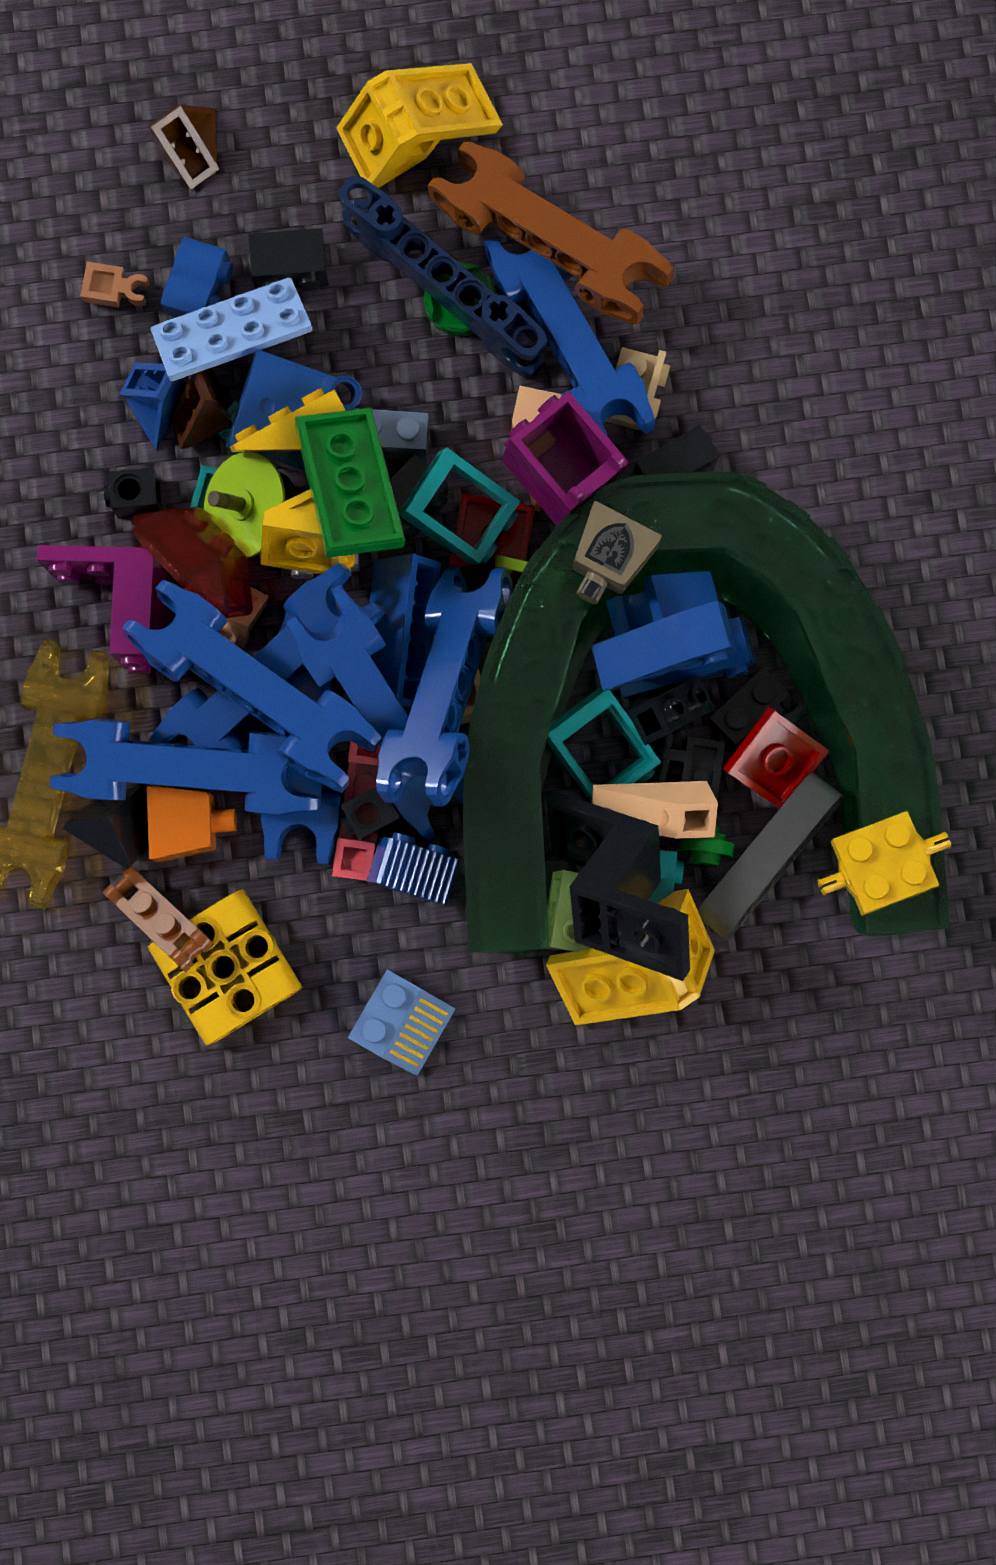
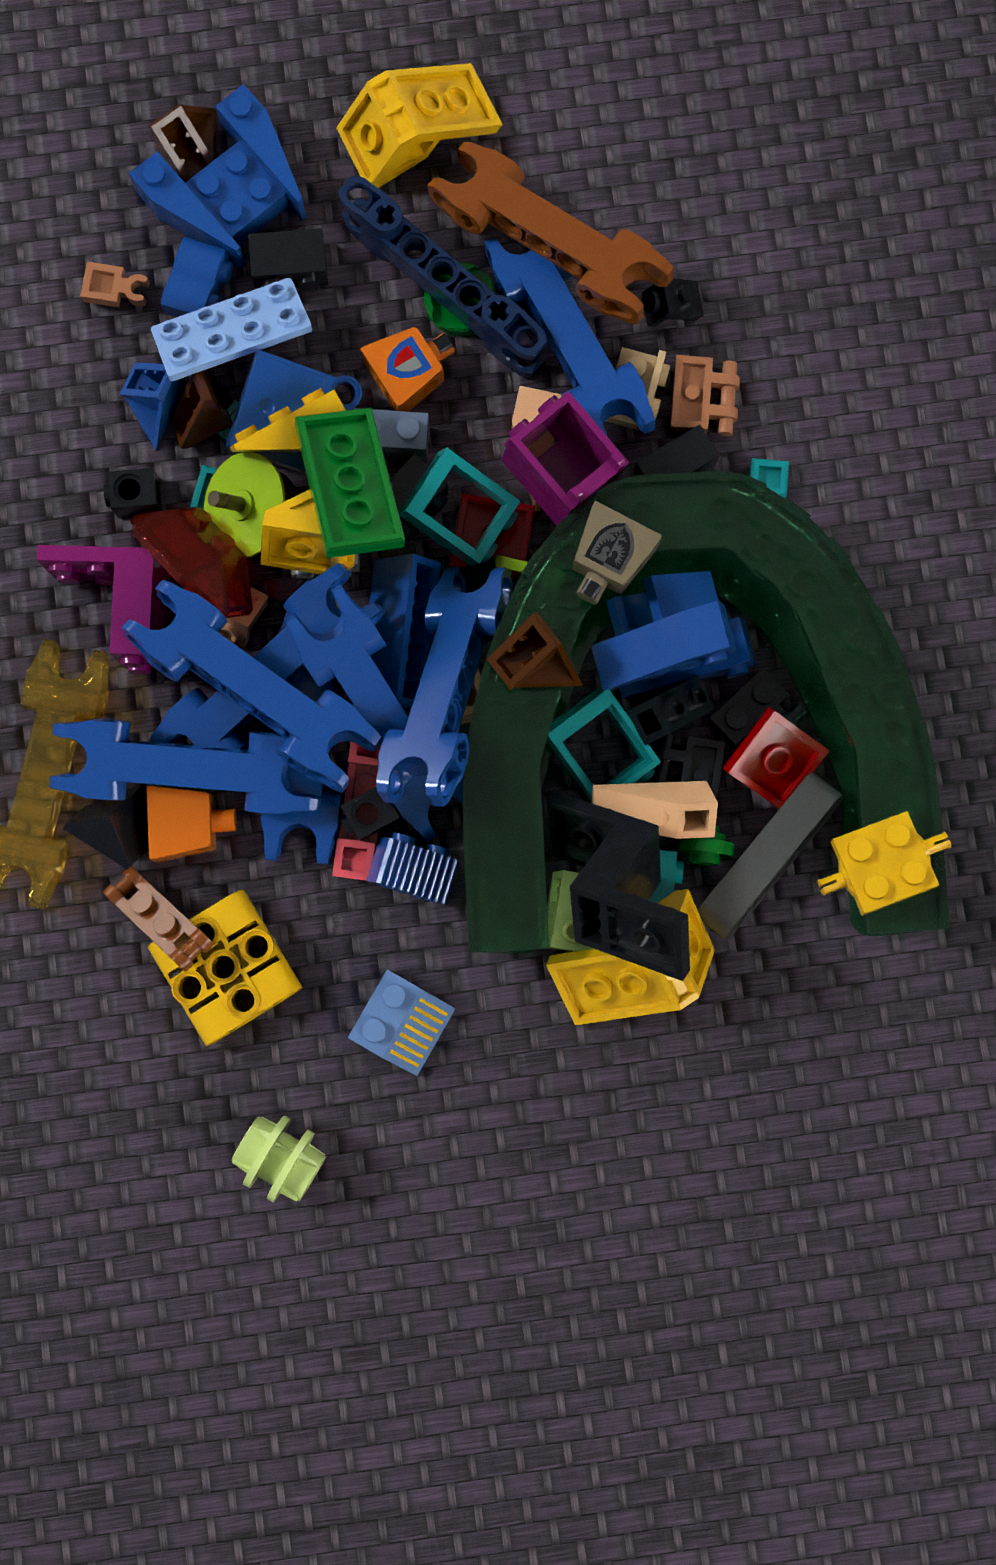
(233, 192): none -> blue wedge
(278, 1158): none -> yellowish green piece
(407, 366): none -> orange torso
(533, 658): none -> reddish brown slope
(675, 302): none -> black bracket
(692, 395): none -> nougat plate
(772, 473): none -> teal tile

